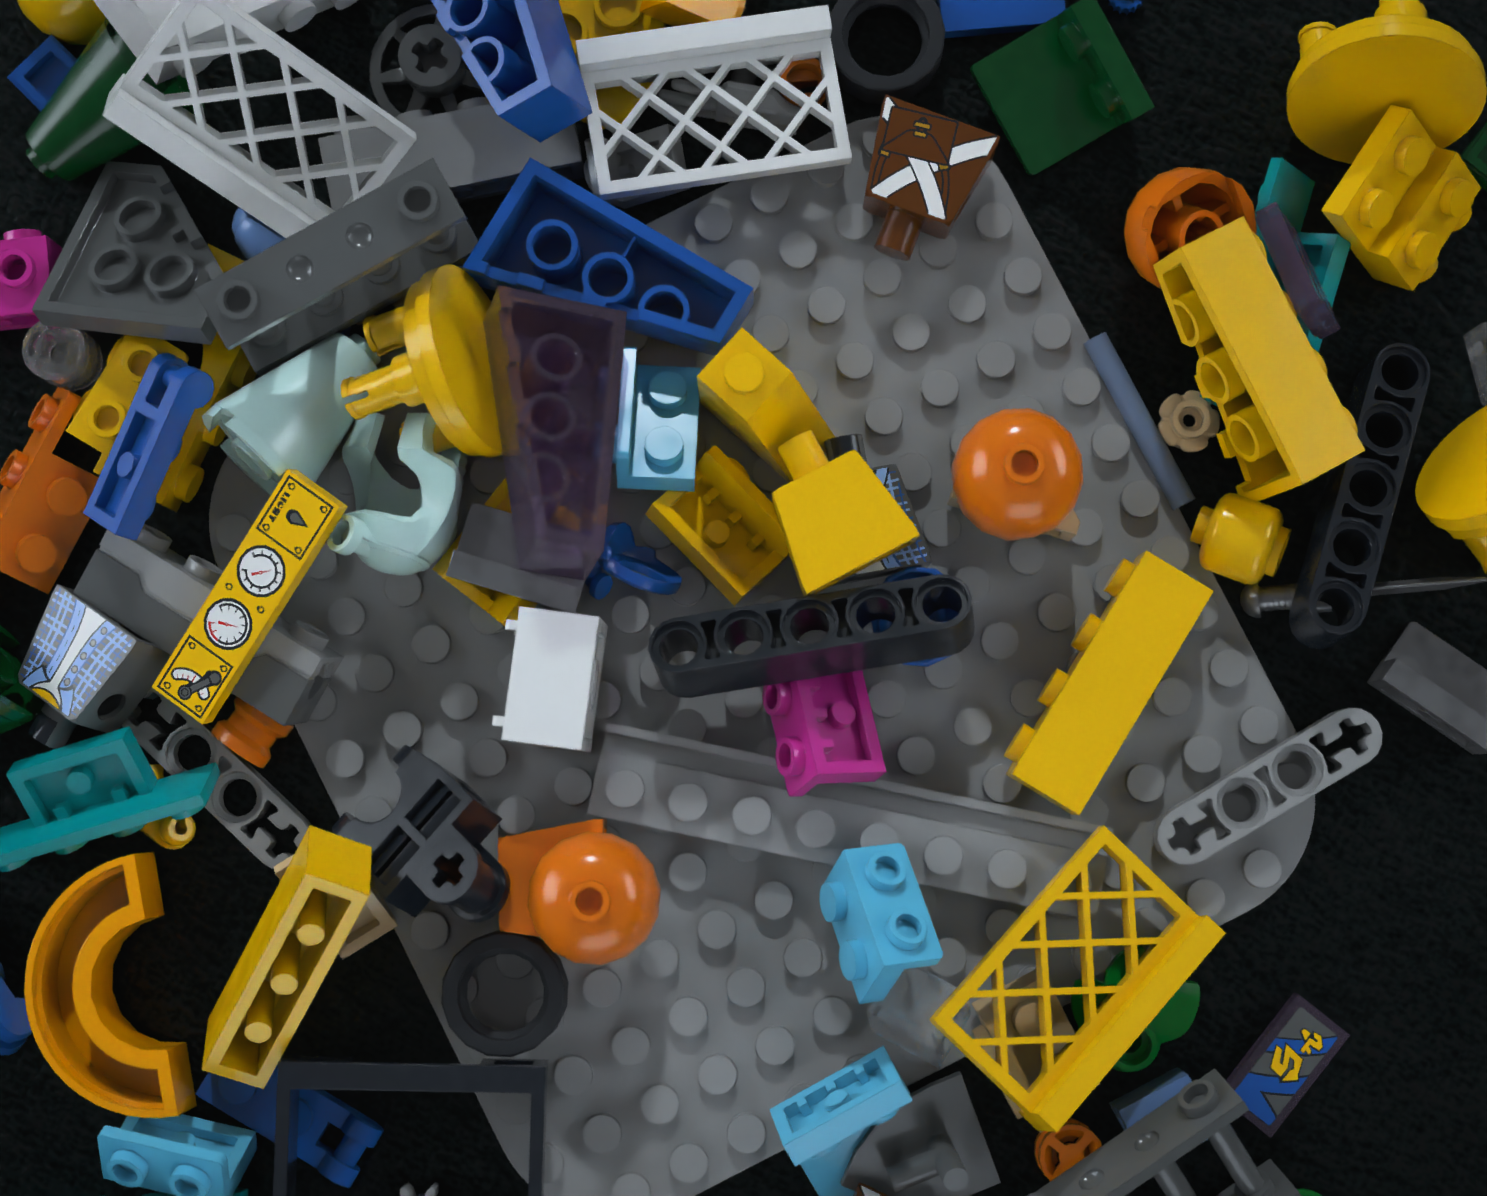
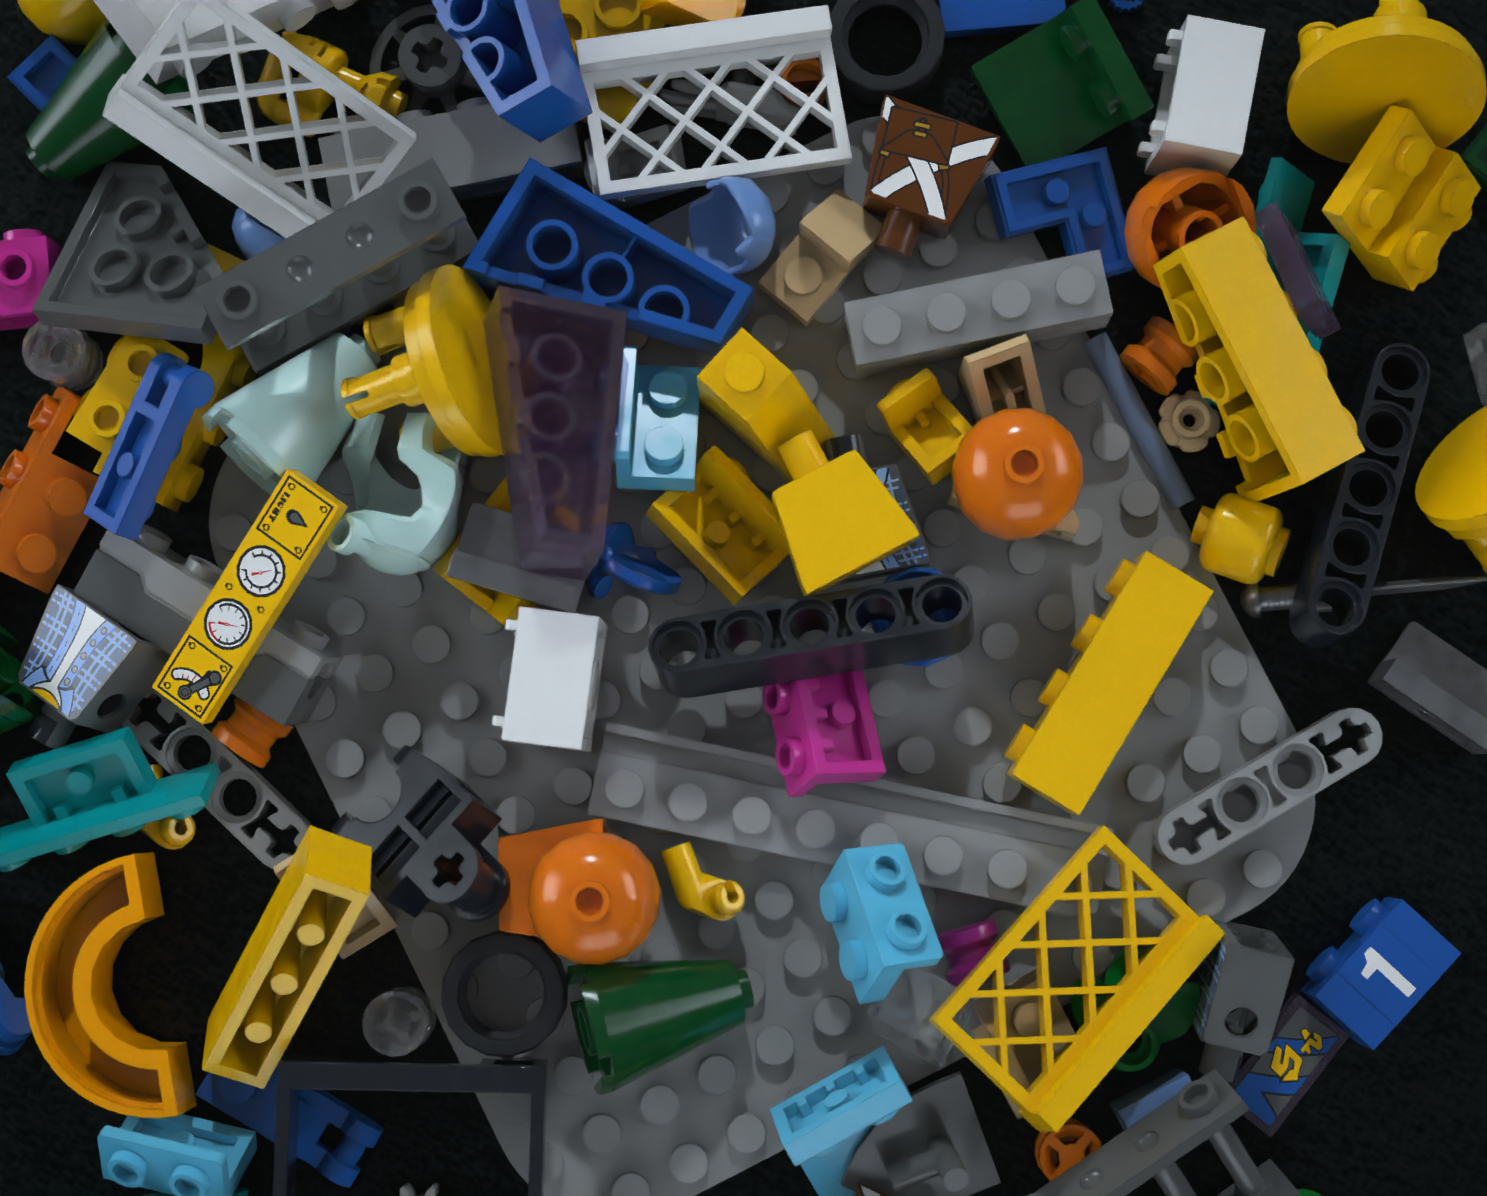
(378, 87): none -> yellow piece
(388, 1025): none -> clear wheel
(652, 1013): none -> dark green cone
(700, 891): none -> yellow arm
(732, 225): none -> medium blue hair
(821, 256): none -> tan slope
(924, 424): none -> yellow bracket
(966, 947): none -> magenta wheel
(977, 313): none -> light grey brick
(1001, 378): none -> tan slope
(1068, 193): none -> blue tile
(1158, 356): none -> orange wheel
(1203, 96): none -> white container
(1243, 972): none -> dark grey torso
(1378, 970): none -> blue brick

